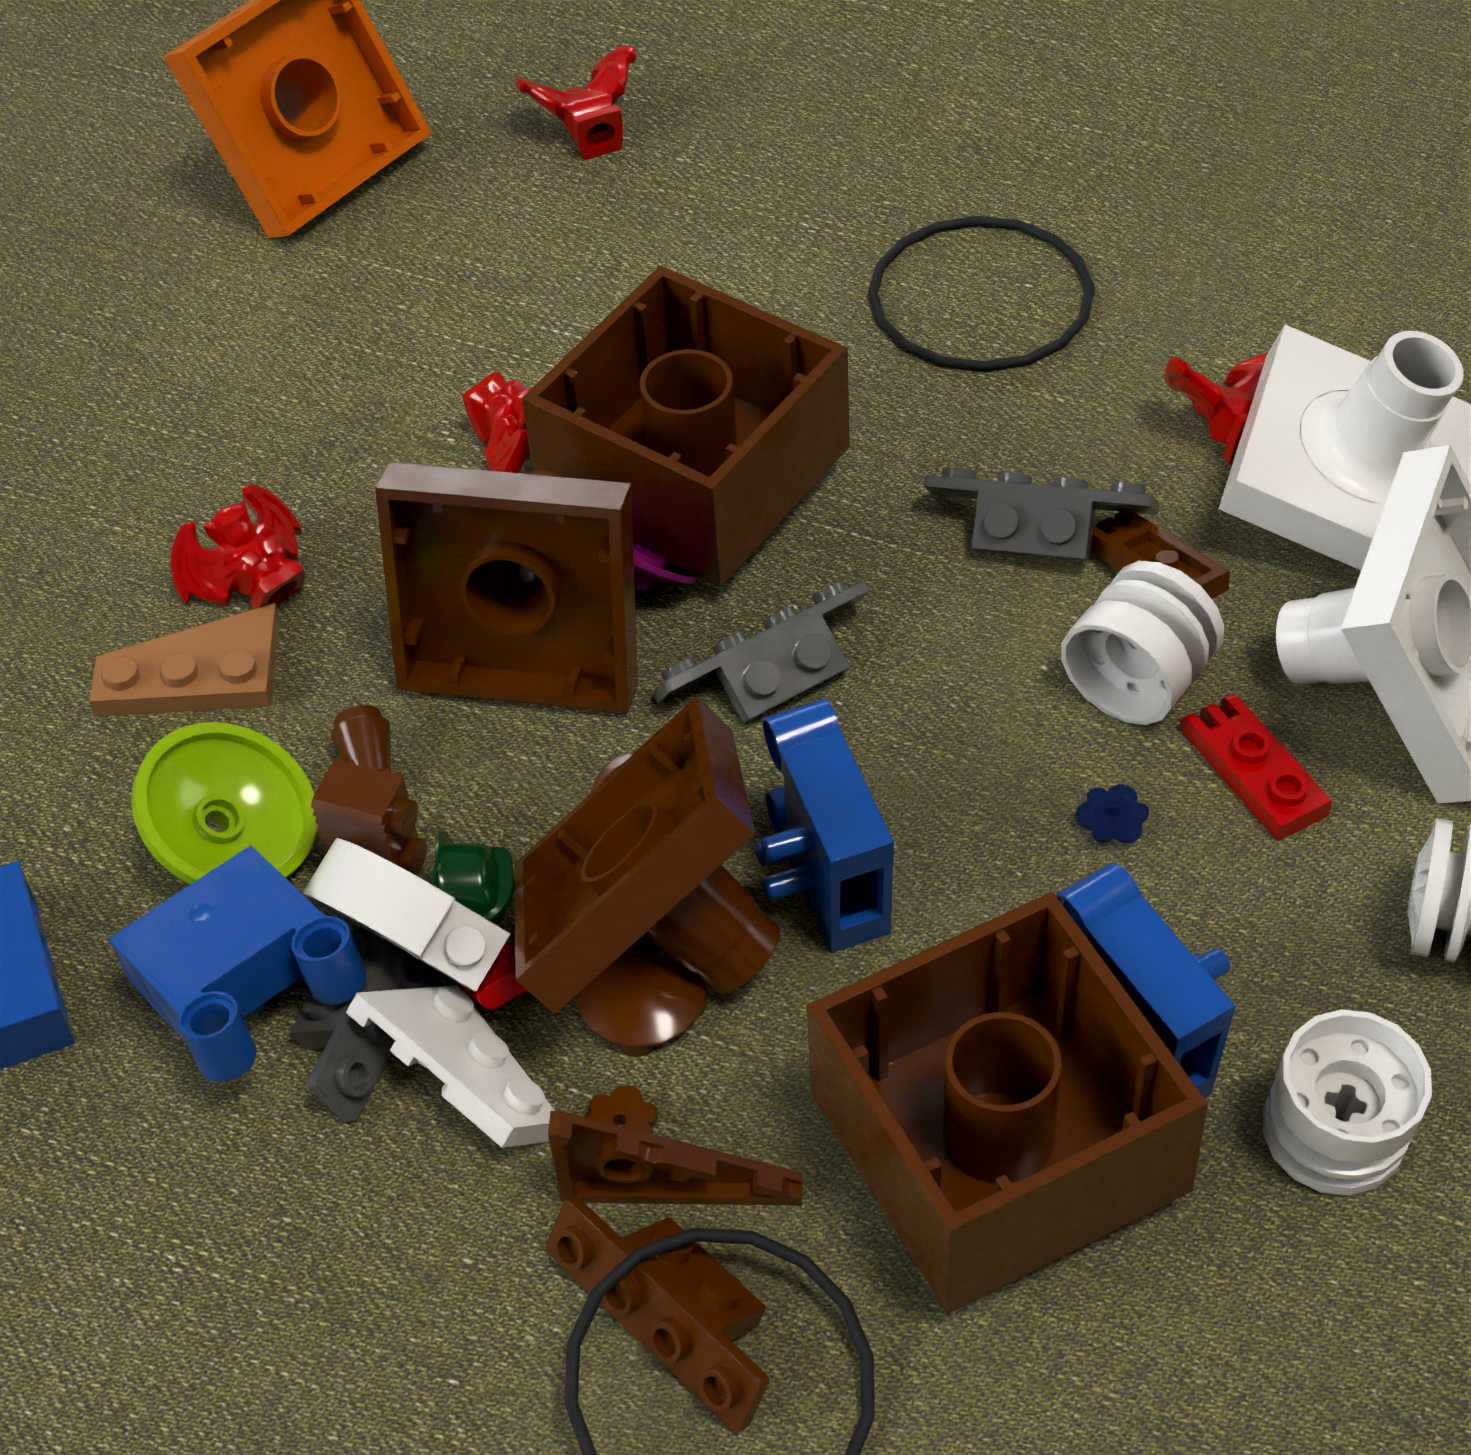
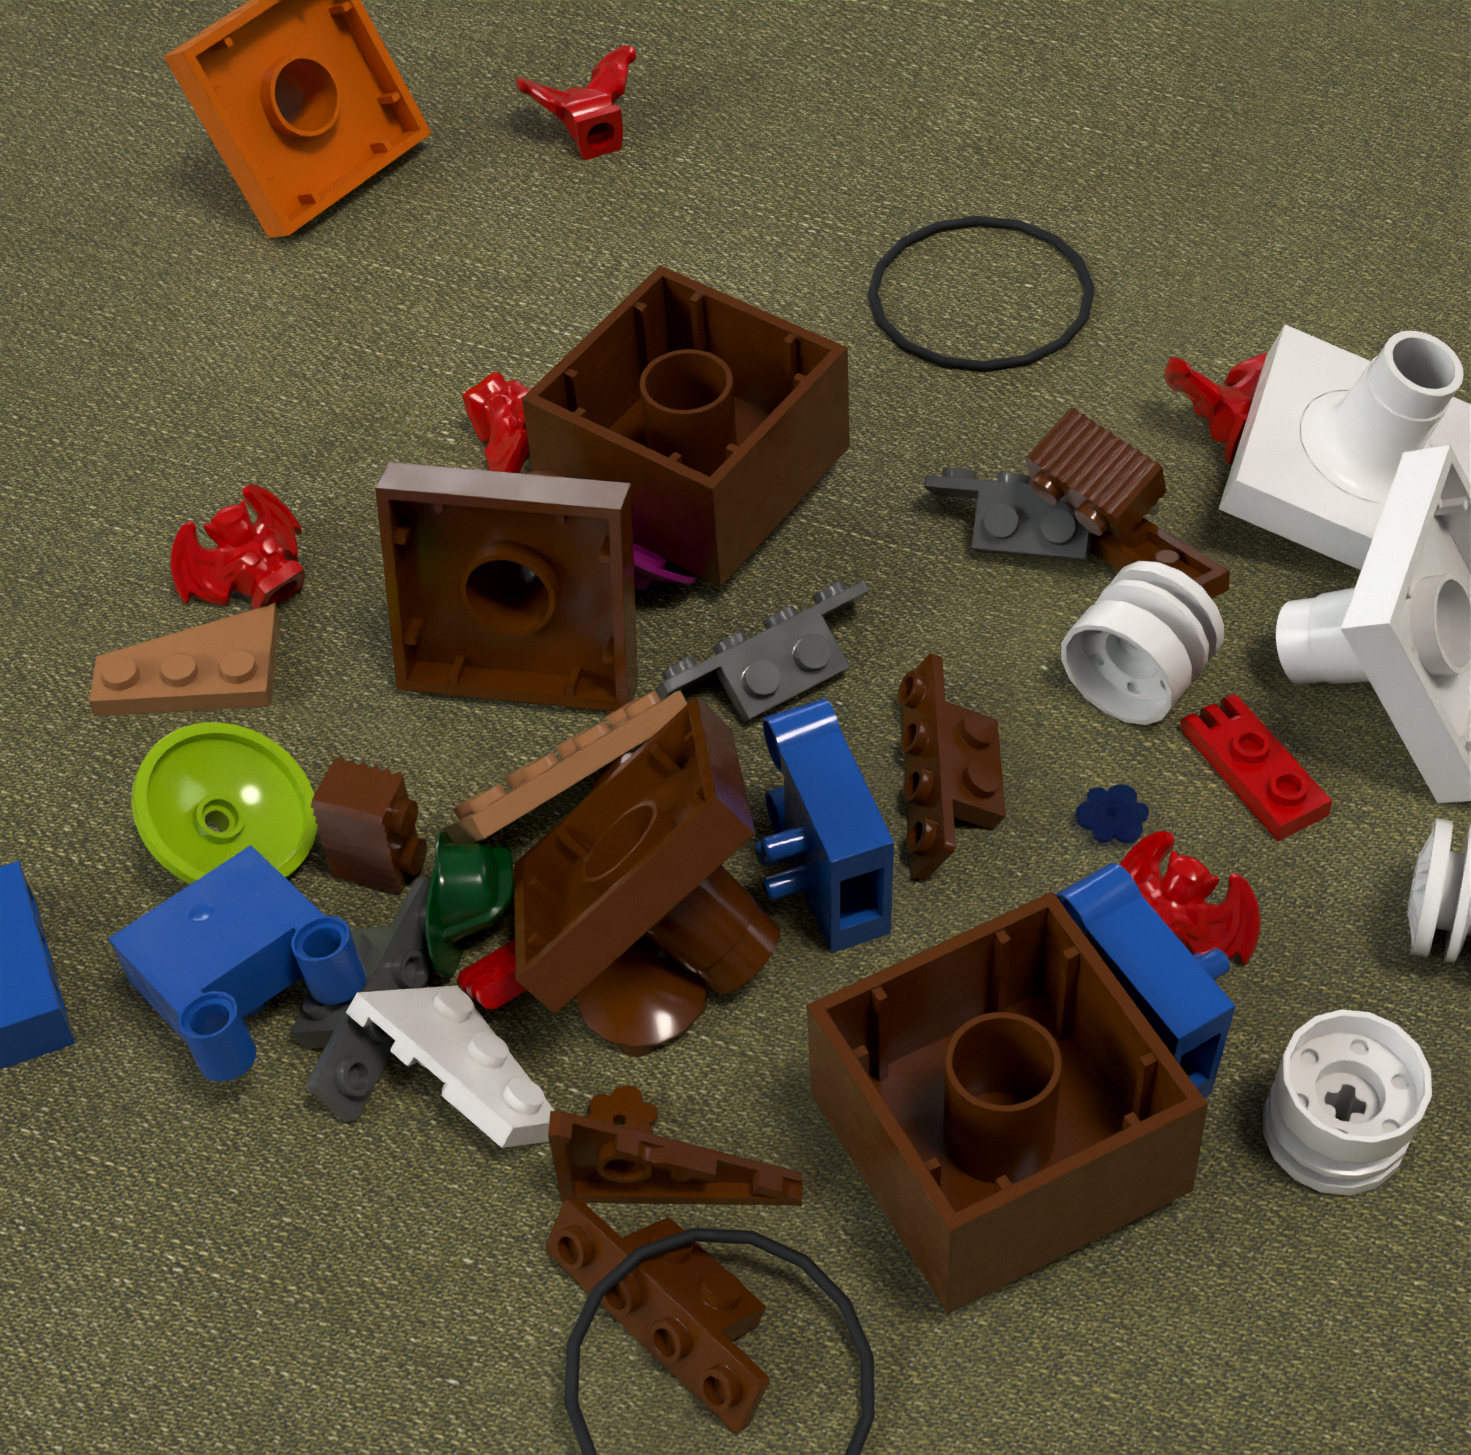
(363, 736): reddish brown cone -> none
(405, 912): white arch -> none
(549, 776): none -> medium nougat plate
(948, 767): none -> reddish brown bracket
(1095, 475): none -> reddish brown brick
(1181, 895): none -> red animal

